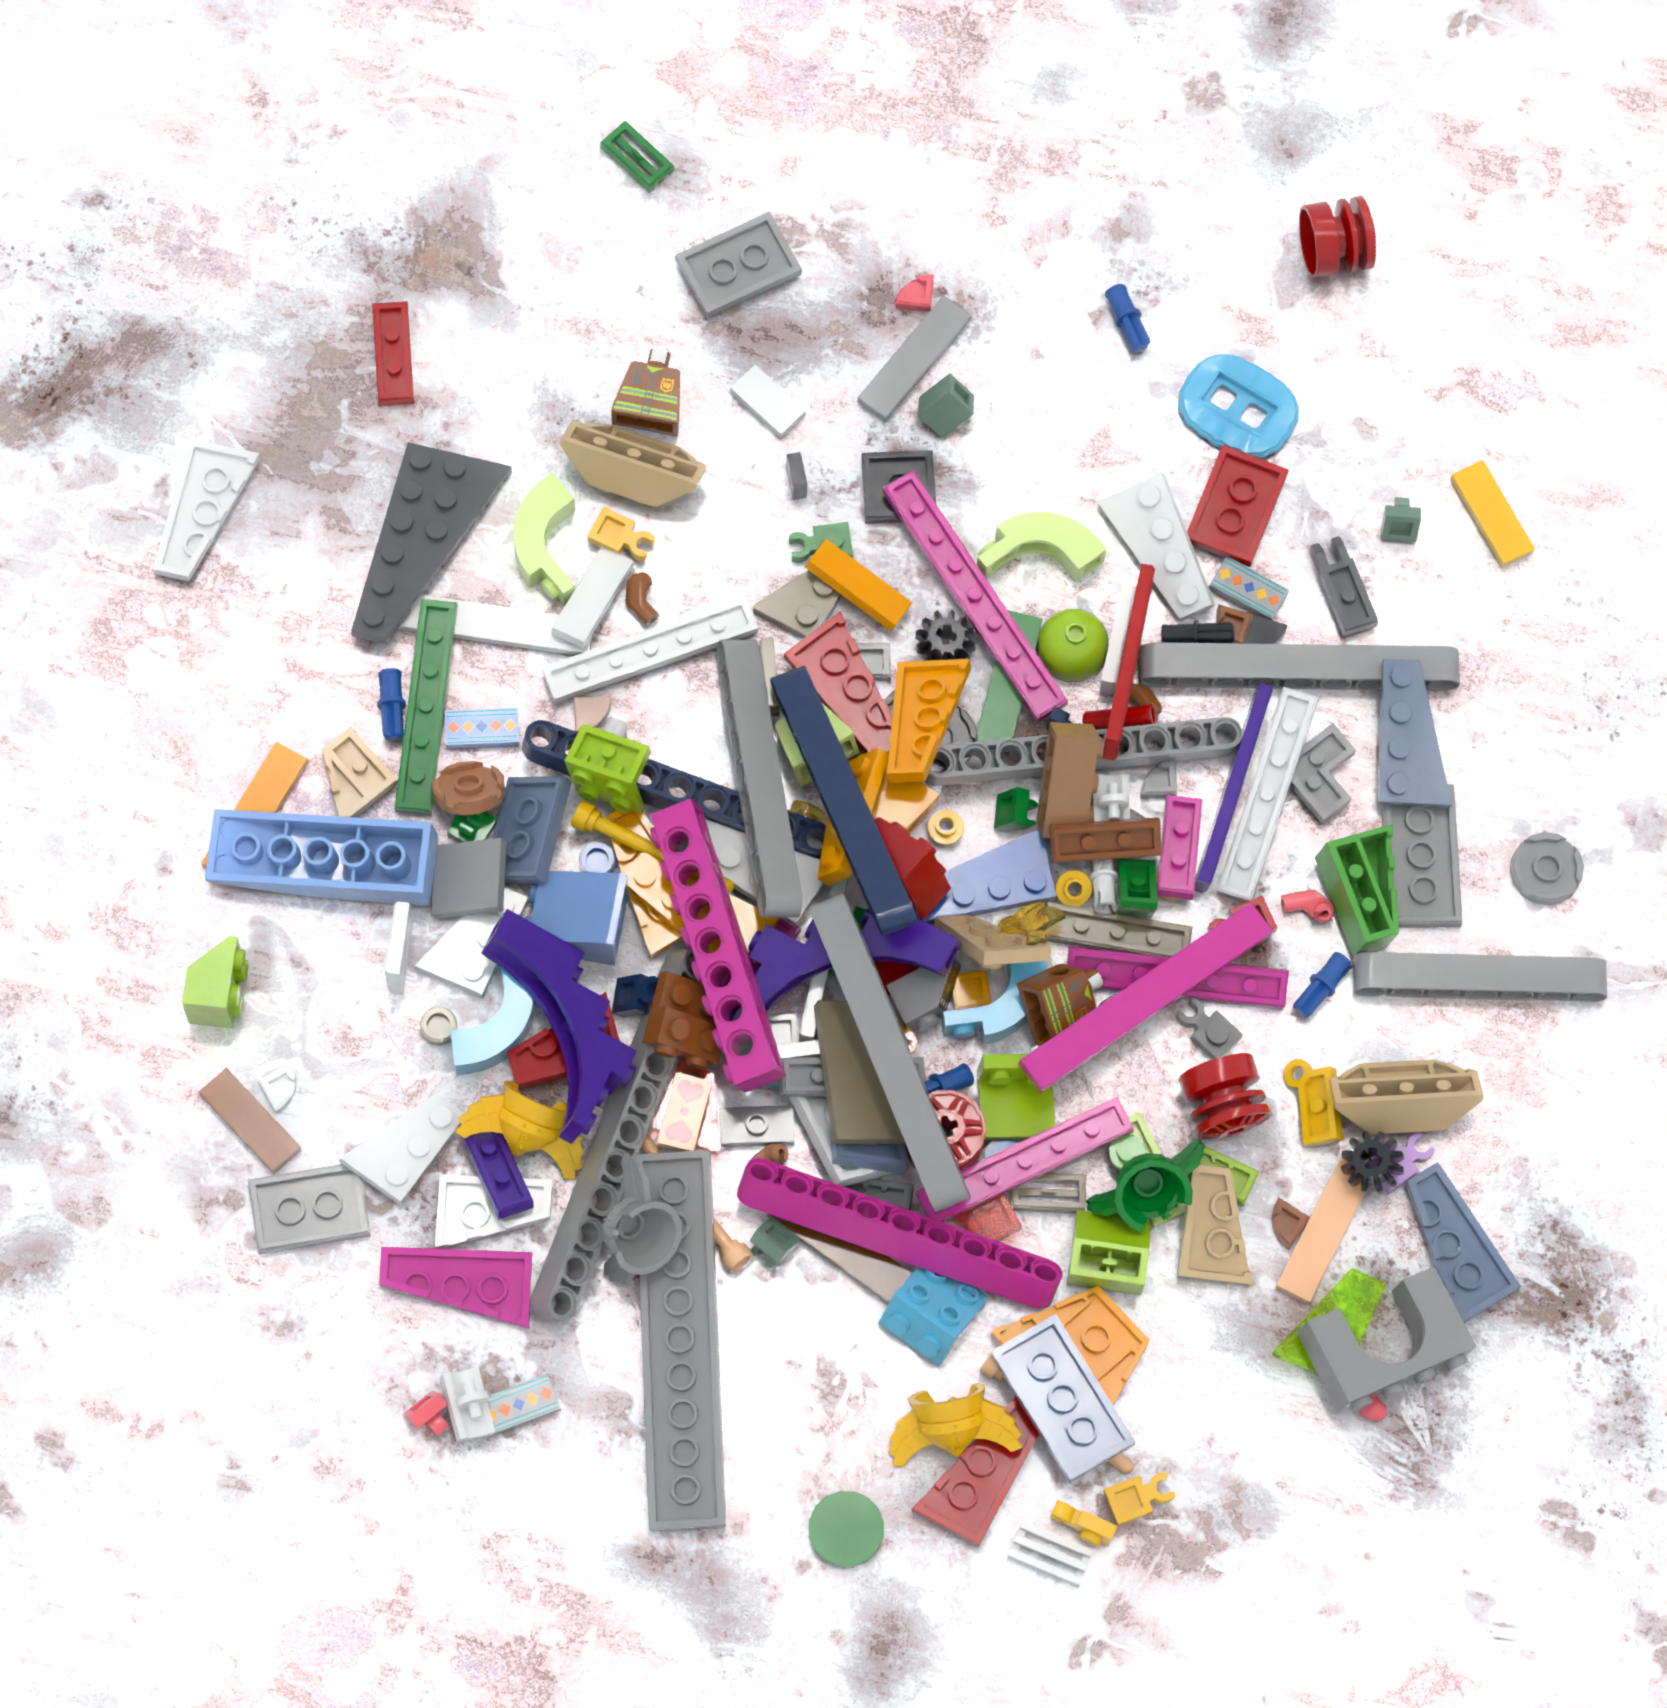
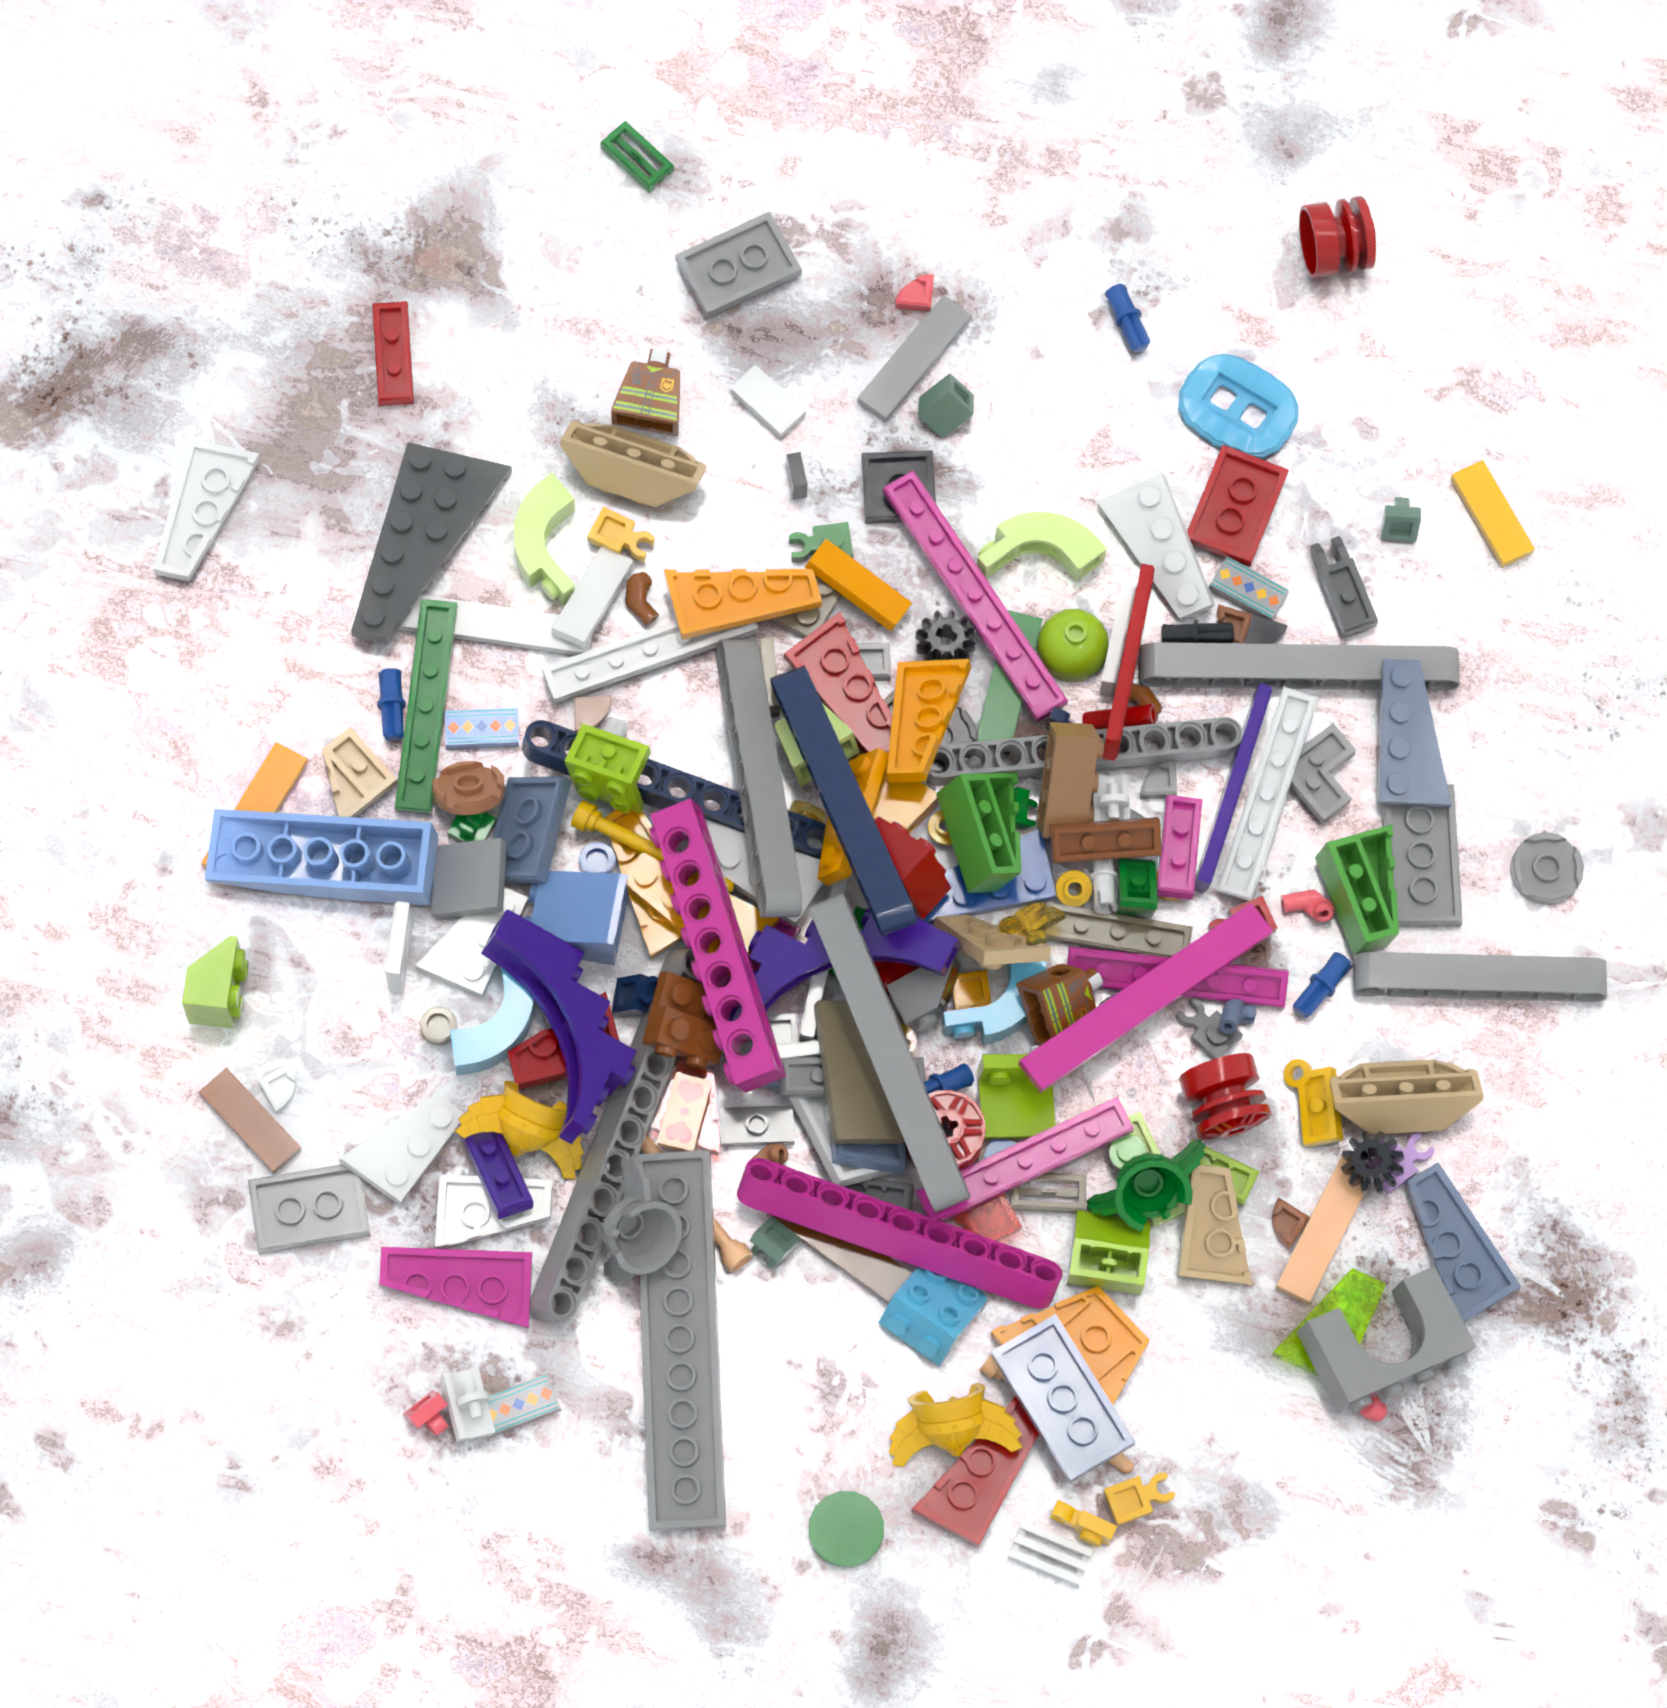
(725, 600): none -> light orange wing
(982, 828): none -> bright green wedge
(1234, 1014): none -> sand blue arm

